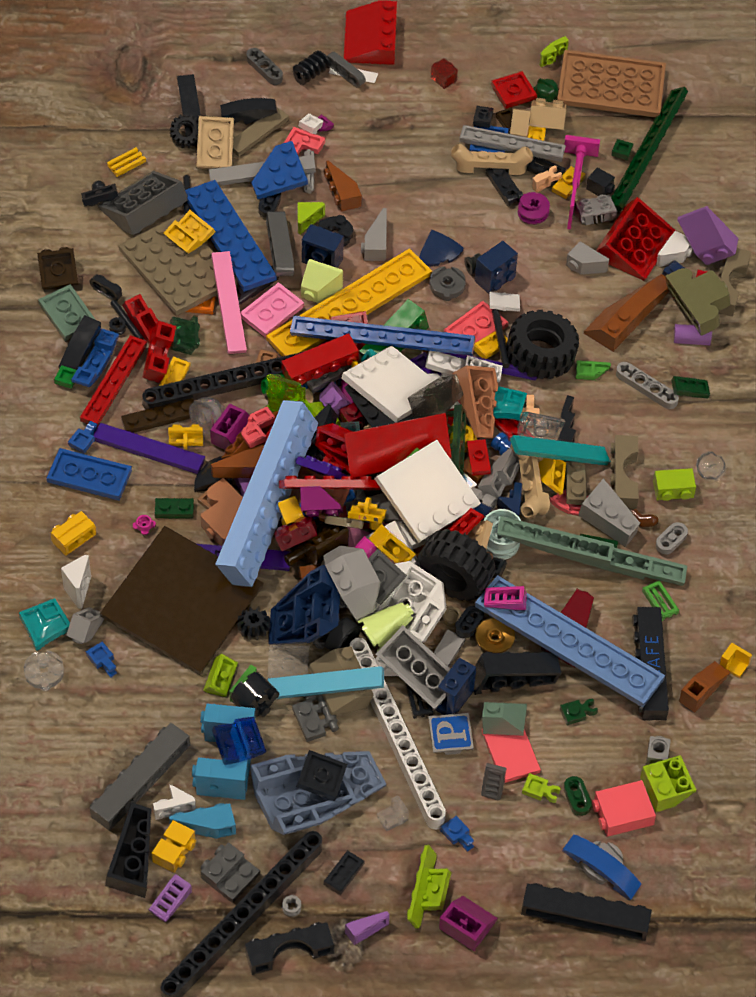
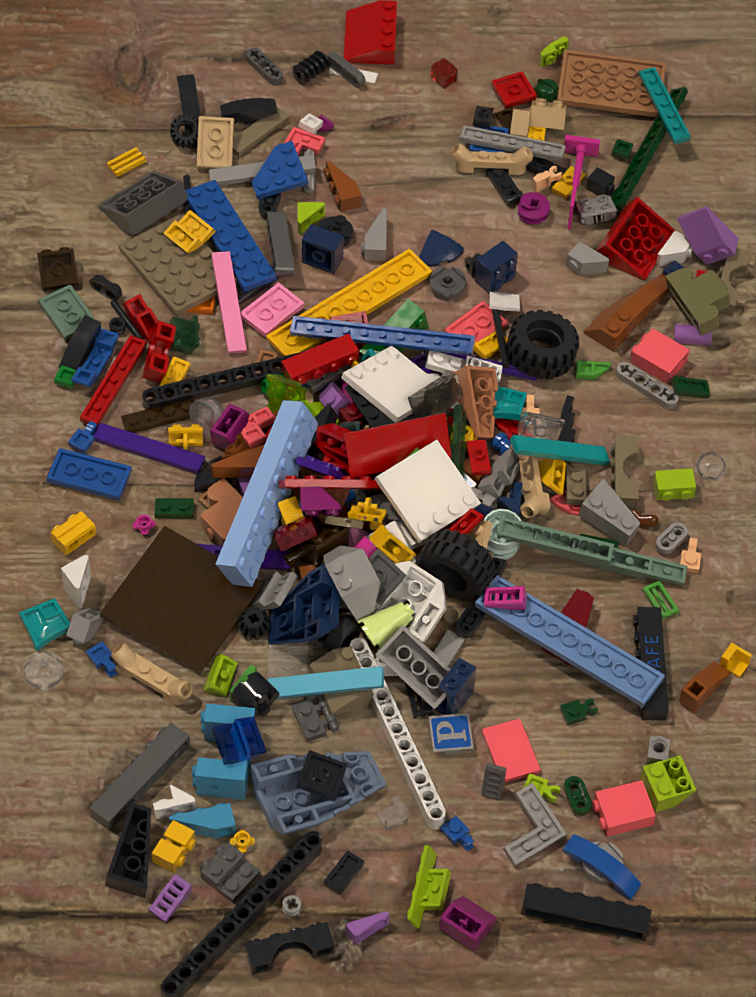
(99, 193): black plate -> none
(133, 665): none -> tan plate
(242, 835): none -> yellow plate
(274, 591): none -> light grey slope
(320, 281): yellowish green slope -> none
(491, 629): pearl gold dish -> none
(504, 718): sand green slope -> none
(515, 670): black wedge -> none
(547, 827): none -> light grey plate
(659, 355): none -> coral brick
(664, 105): none -> teal tile
(691, 557): none -> light nougat plate

